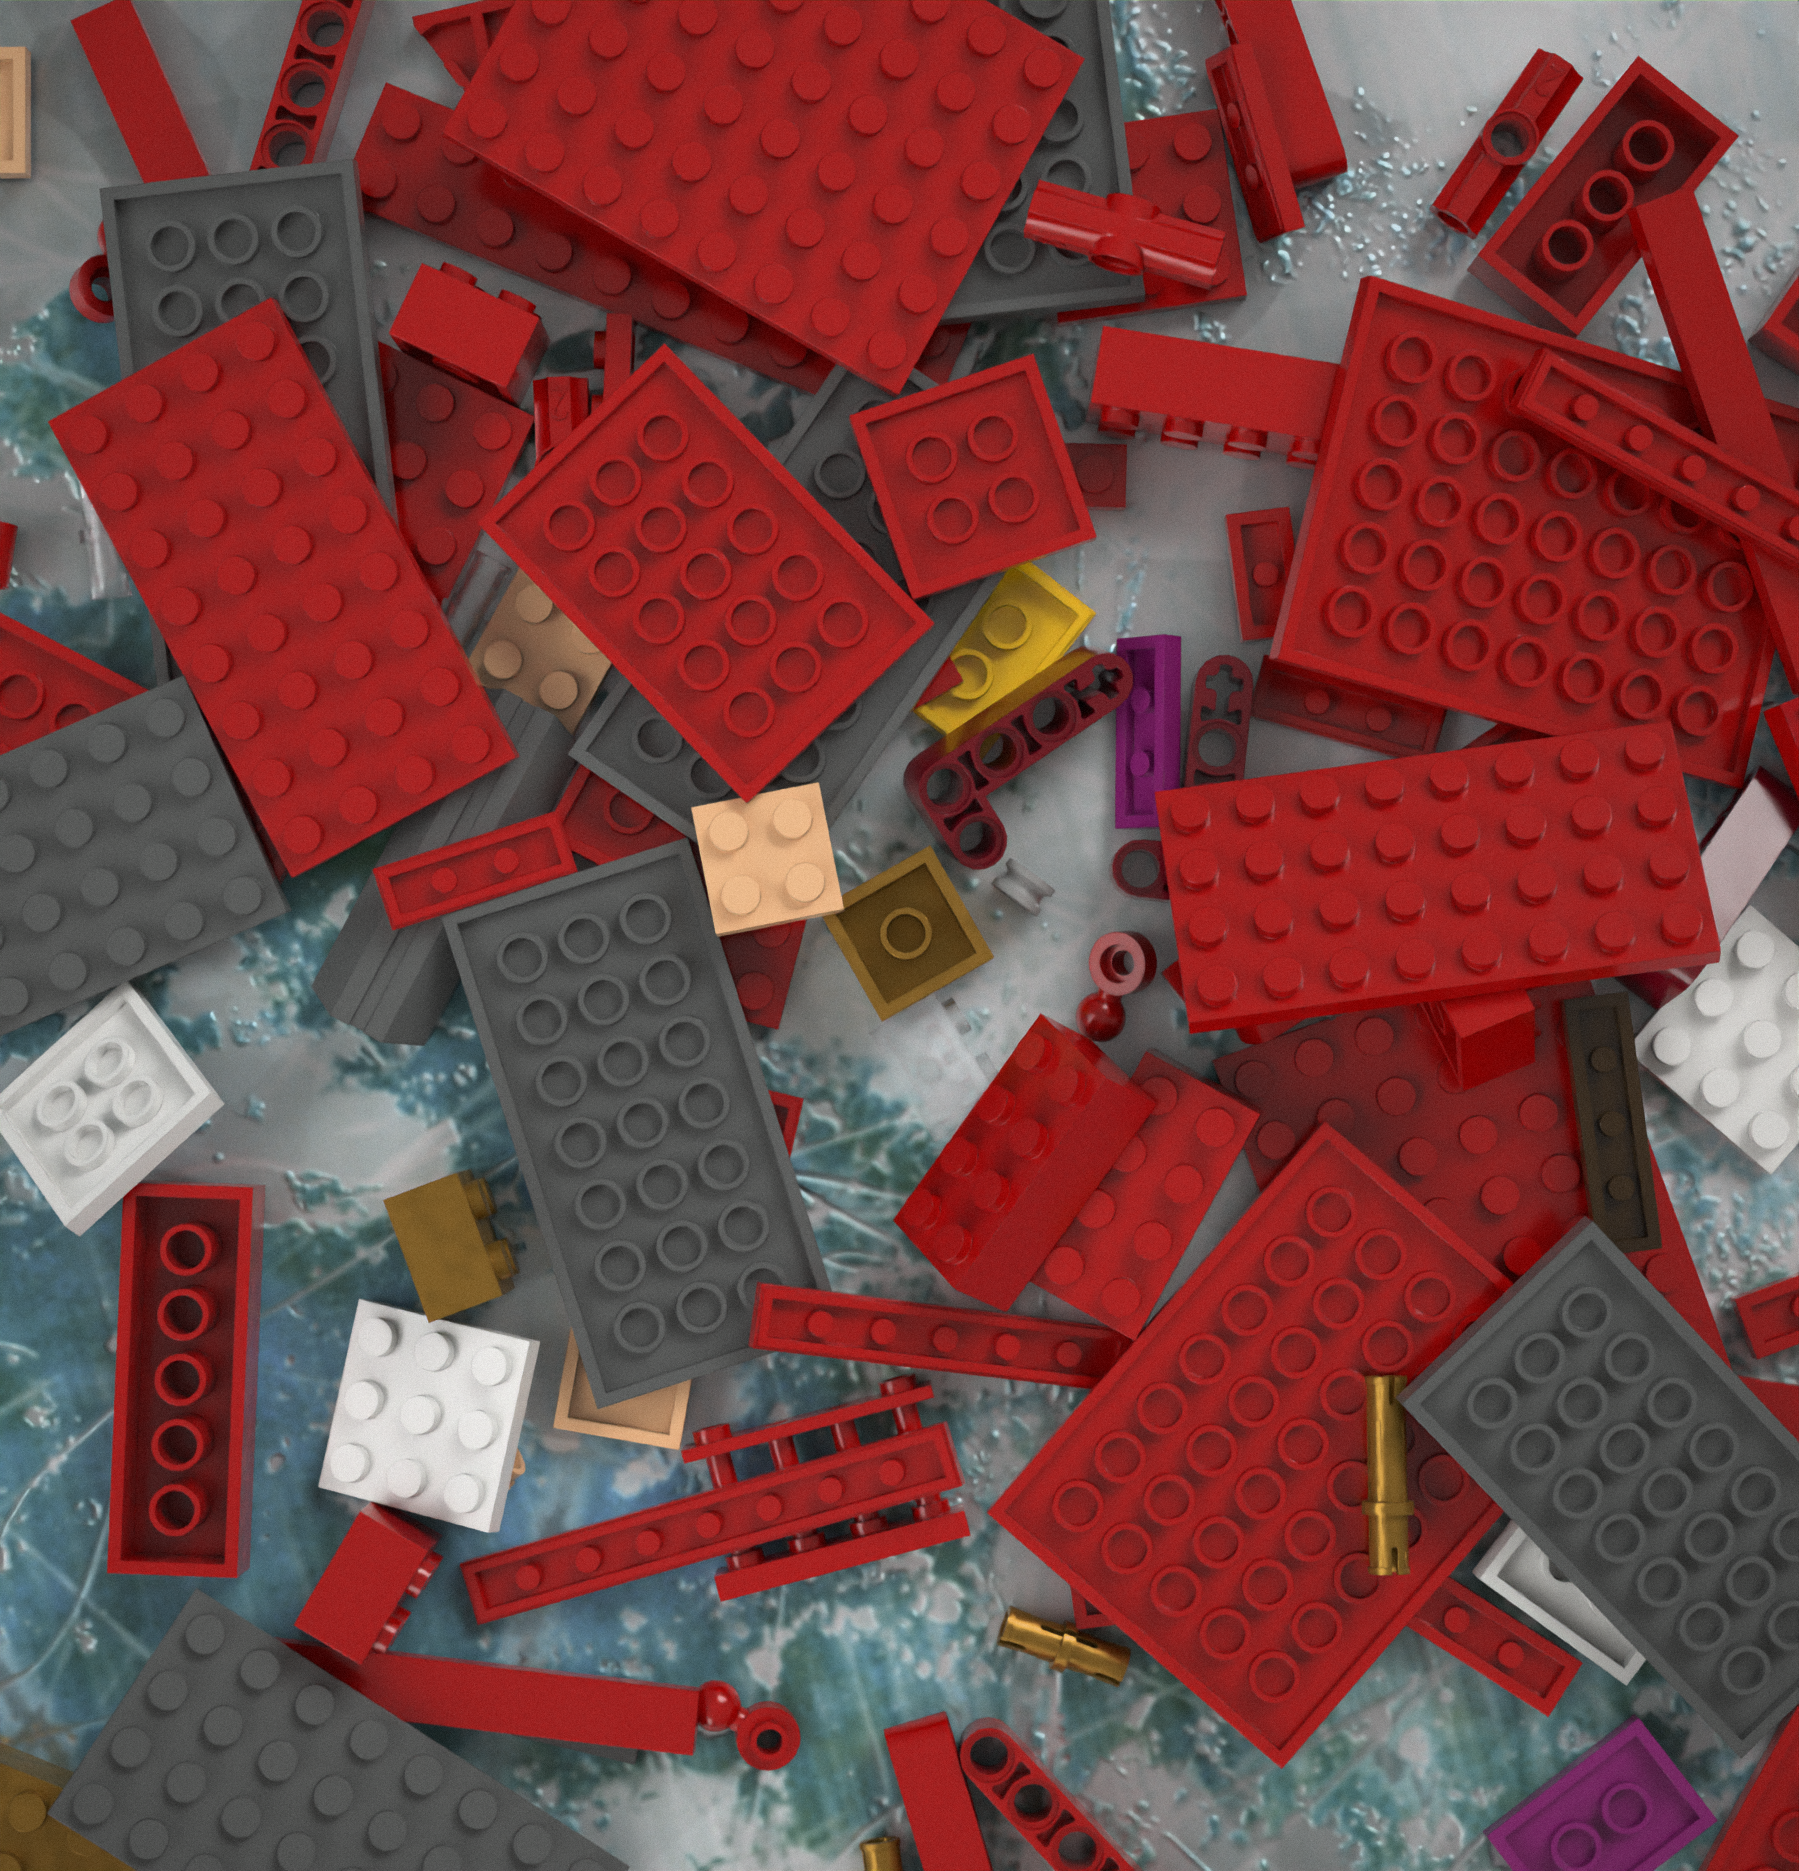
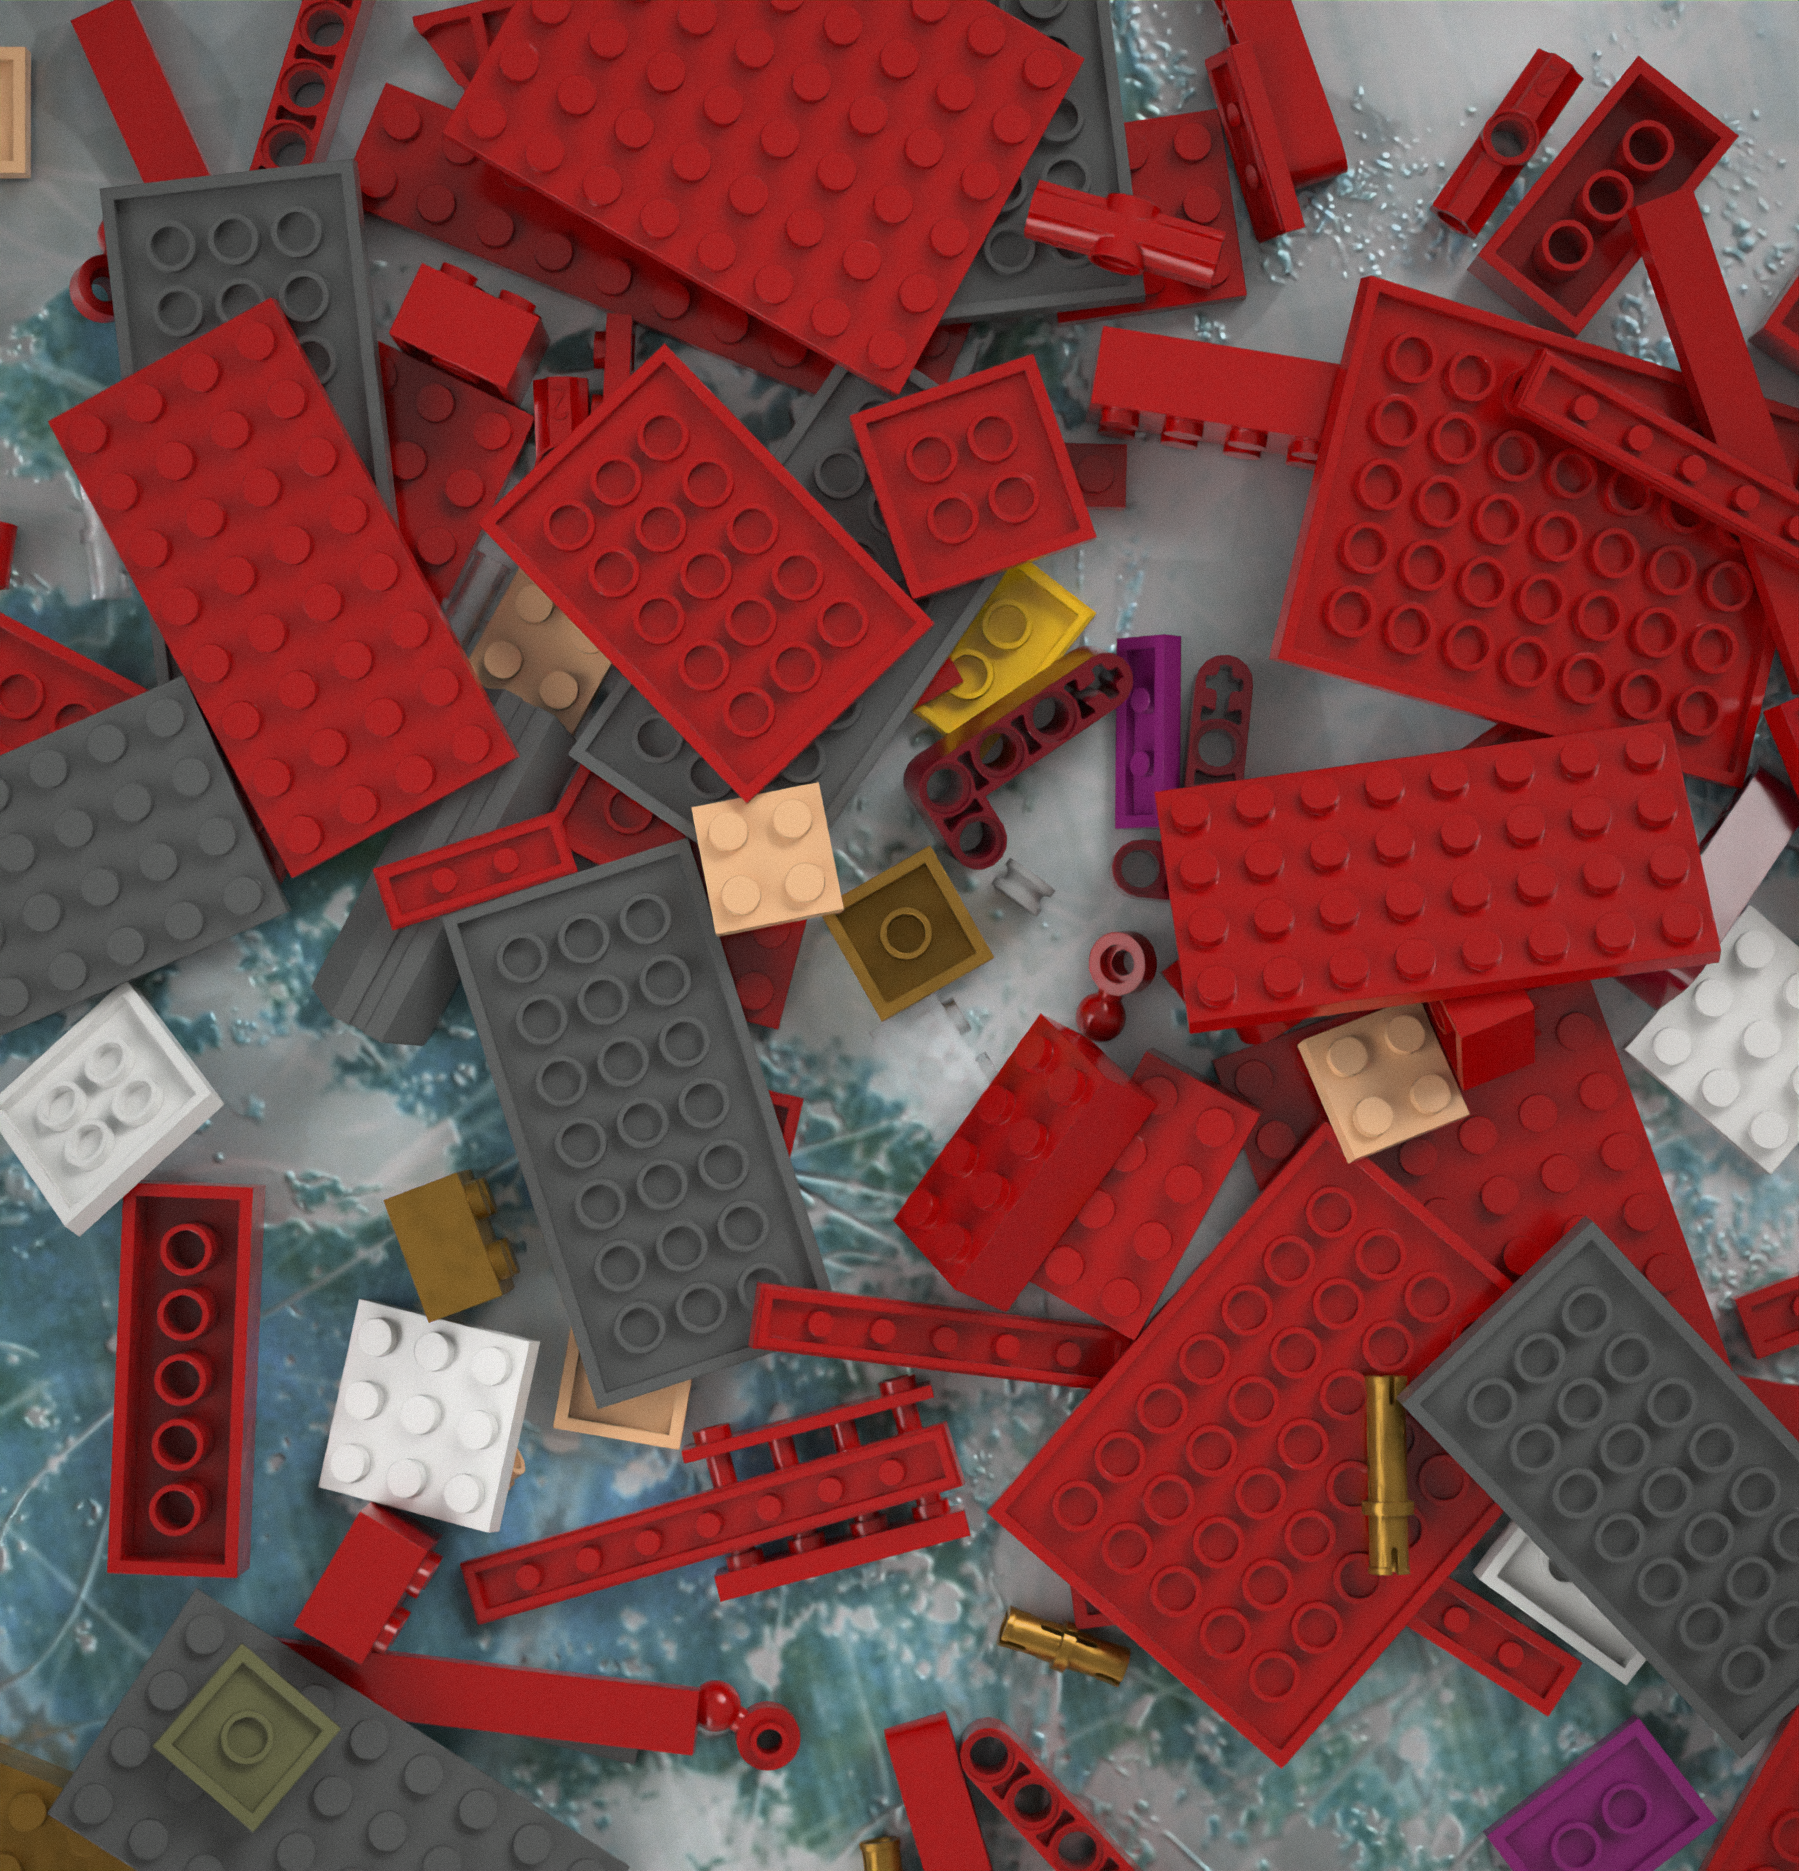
(247, 1737): none -> olive plate
(1260, 564): red plate -> none
(1345, 711): red tile -> none
(1383, 1080): none -> light nougat plate
(1611, 1120): dark brown plate -> none

